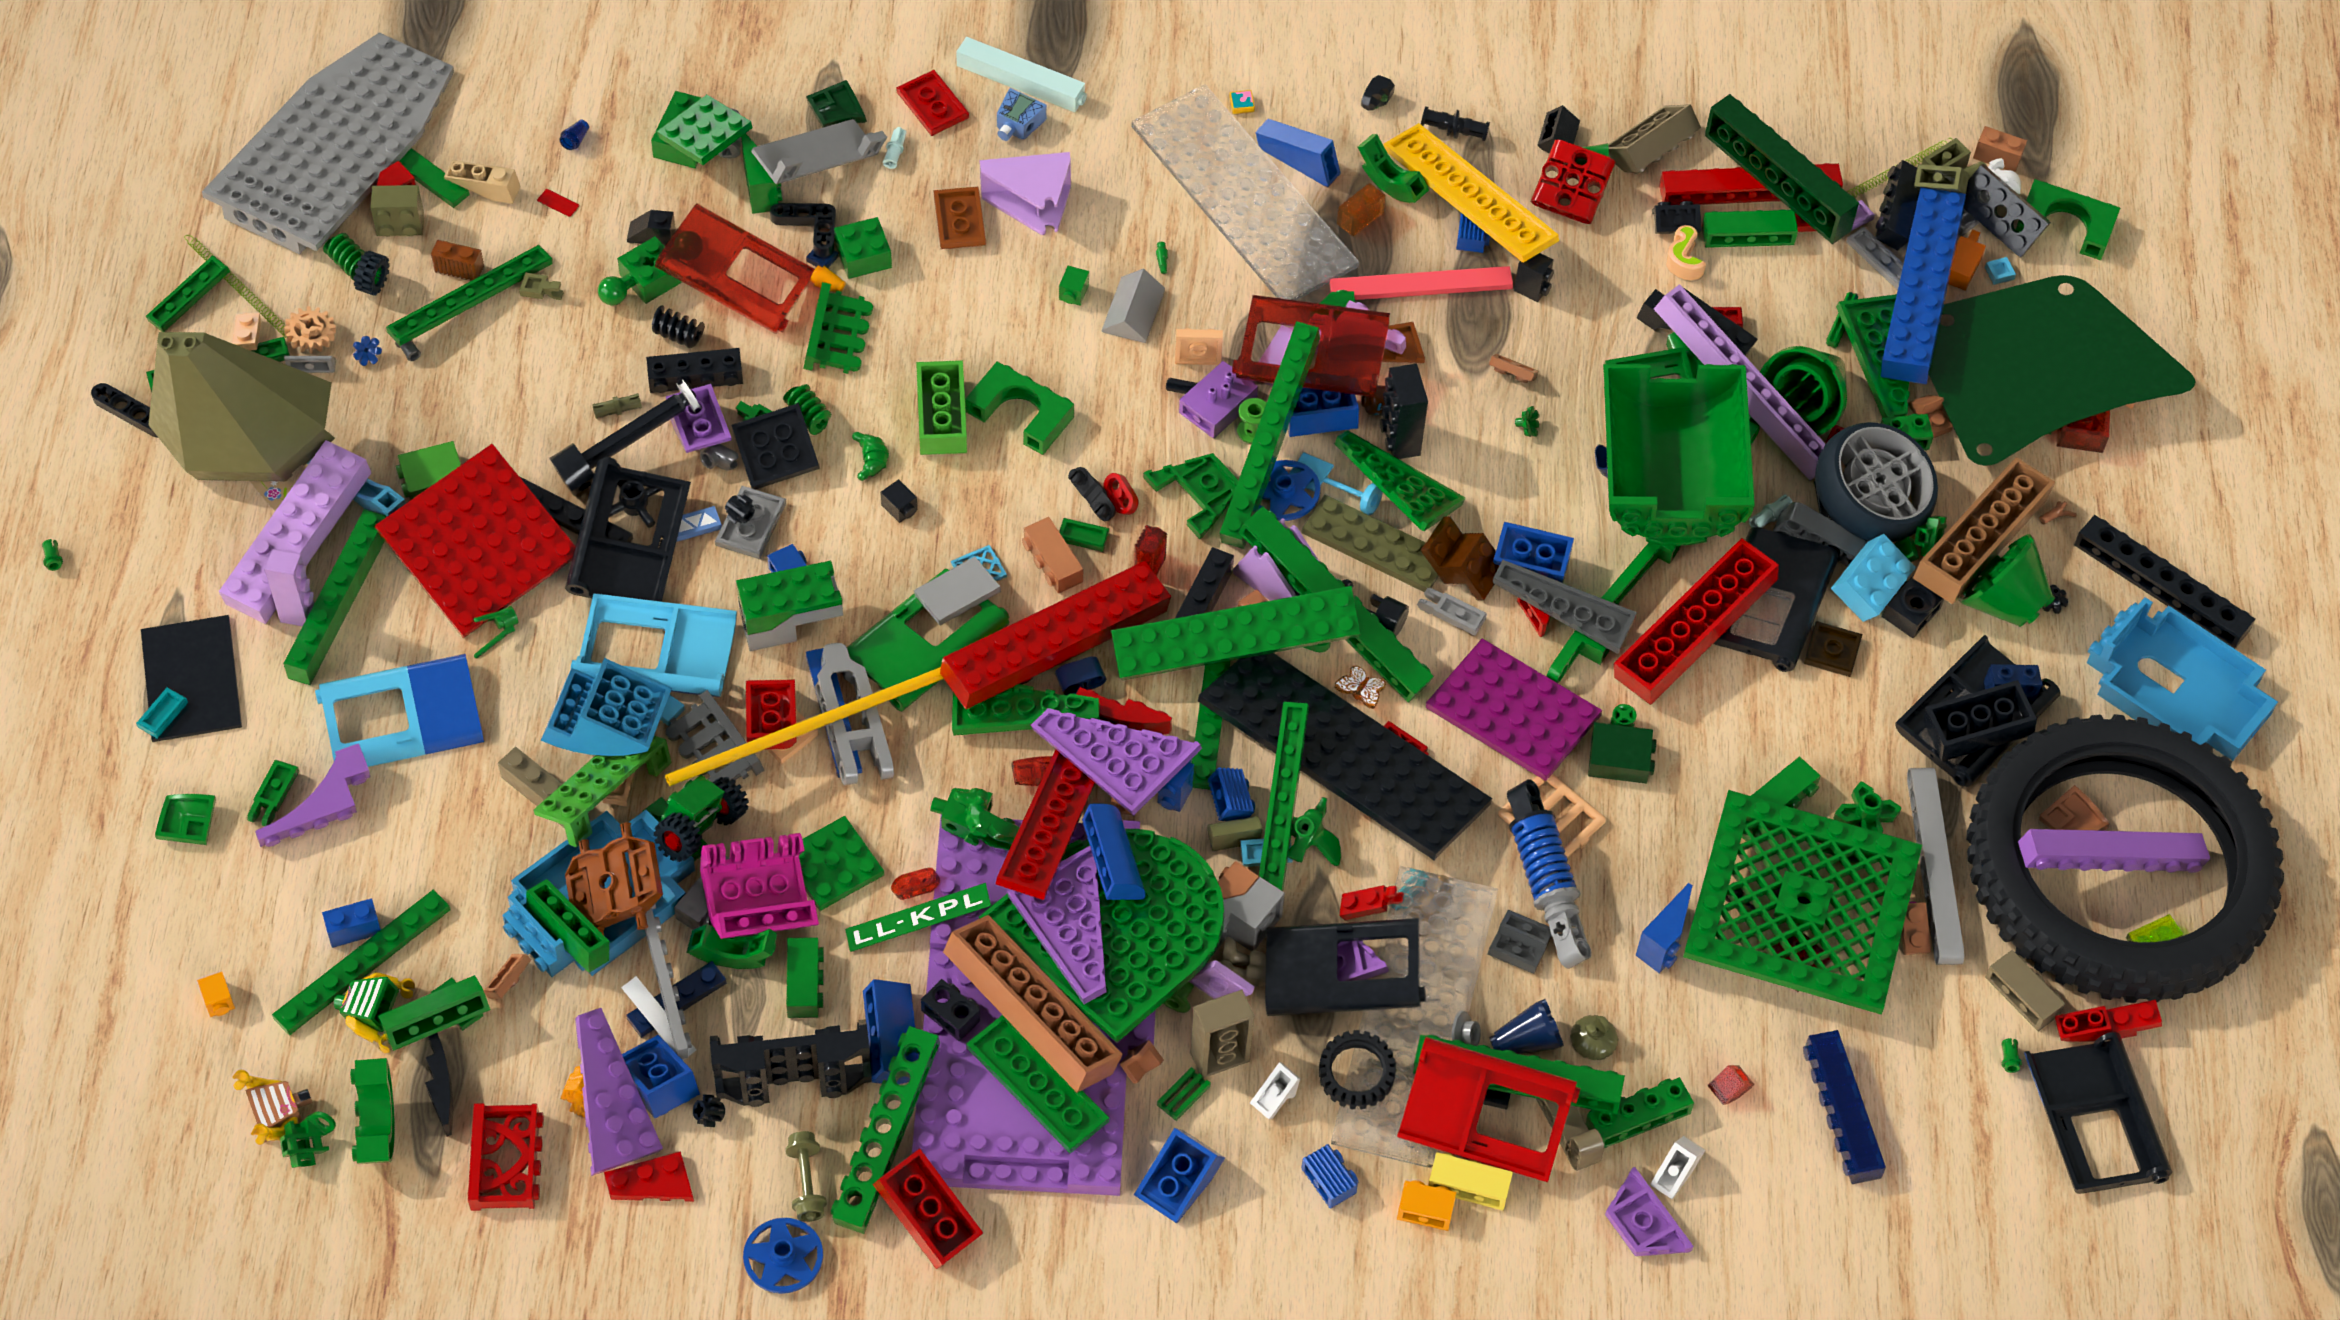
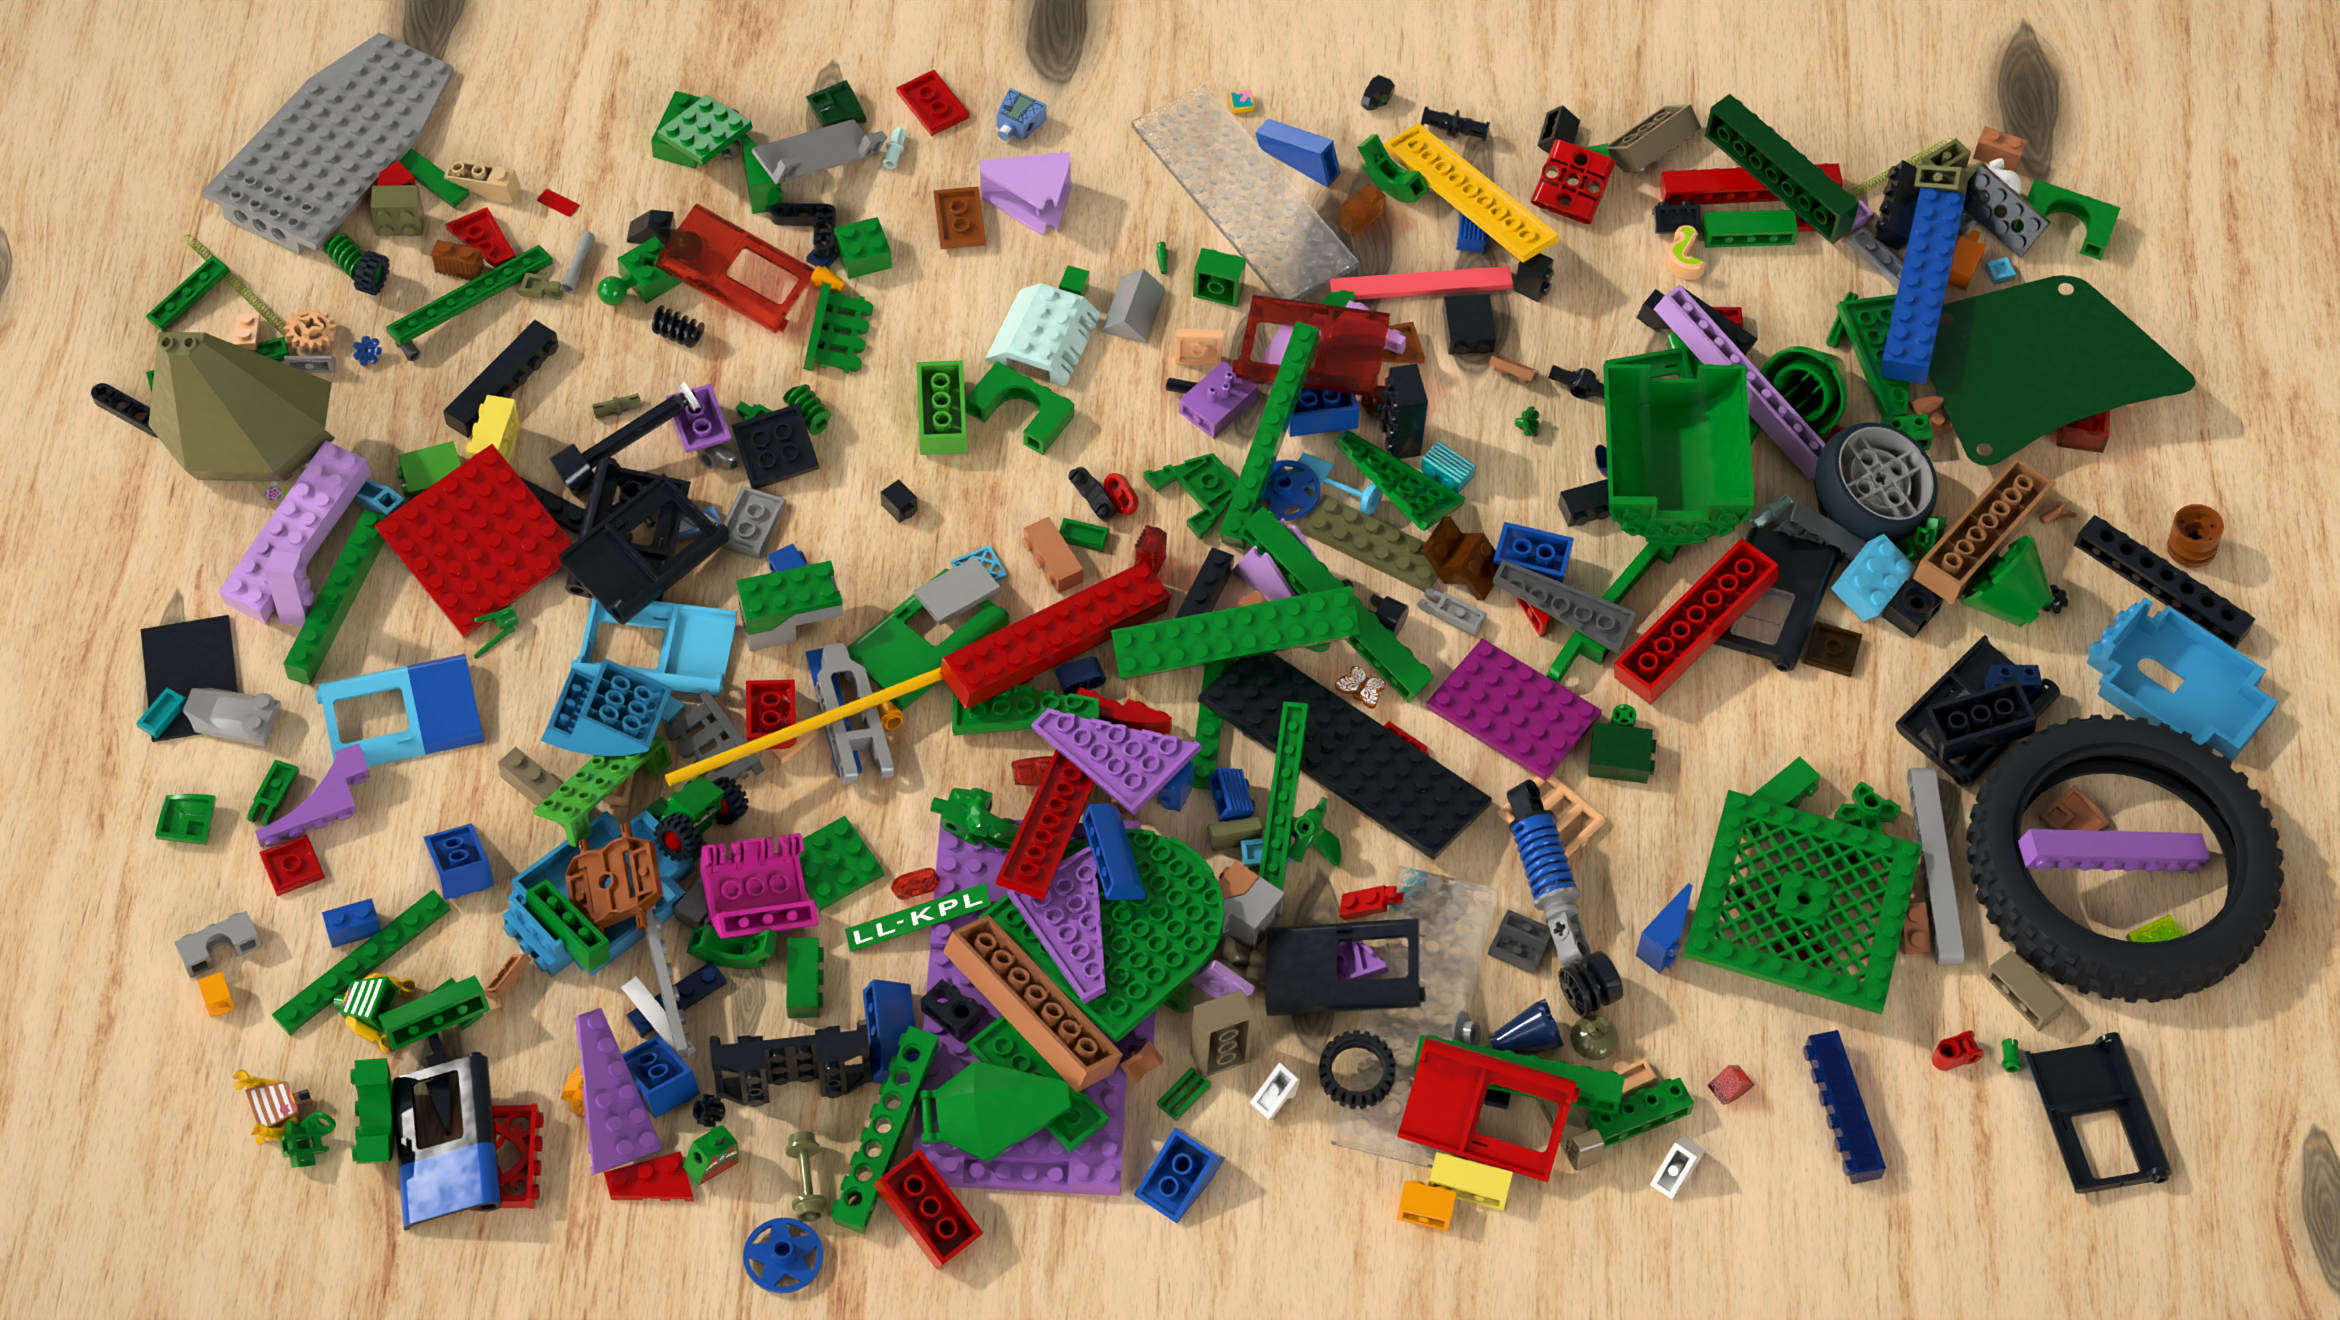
(52, 558): green pin -> none
(197, 947): none -> light grey arch
(232, 714): none -> light grey slope
(292, 865): none -> red tile
(457, 1172): none -> piece
(459, 861): none -> blue slope
(482, 232): none -> red wing
(496, 425): none -> light yellow brick
(502, 375): none -> black brick
(573, 135): clear blue cone -> none
(573, 273): none -> light grey piece
(617, 572): none -> black piece
(695, 369): black brick -> none
(711, 1155): none -> green torso
(739, 509): black gear -> none
(874, 454): green piece -> none
(889, 715): none -> light orange cone
(992, 1108): none -> green windscreen
(1021, 74): light aqua brick -> none
(1045, 331): none -> light aqua slope
(1219, 277): none -> green brick
(1250, 413): bright green hose -> none
(1329, 1175): blue brick -> none
(1448, 467): none -> teal brick
(1469, 324): none -> black brick
(1581, 382): none -> black pin
(1585, 503): none -> black brick
(1590, 983): none -> black wheel
(1637, 1076): none -> light nougat tile
(1644, 1220): medium lavender wing -> none
(1961, 1050): none -> red piece
(2094, 1022): red slope -> none
(2195, 535): none -> dark orange wheel

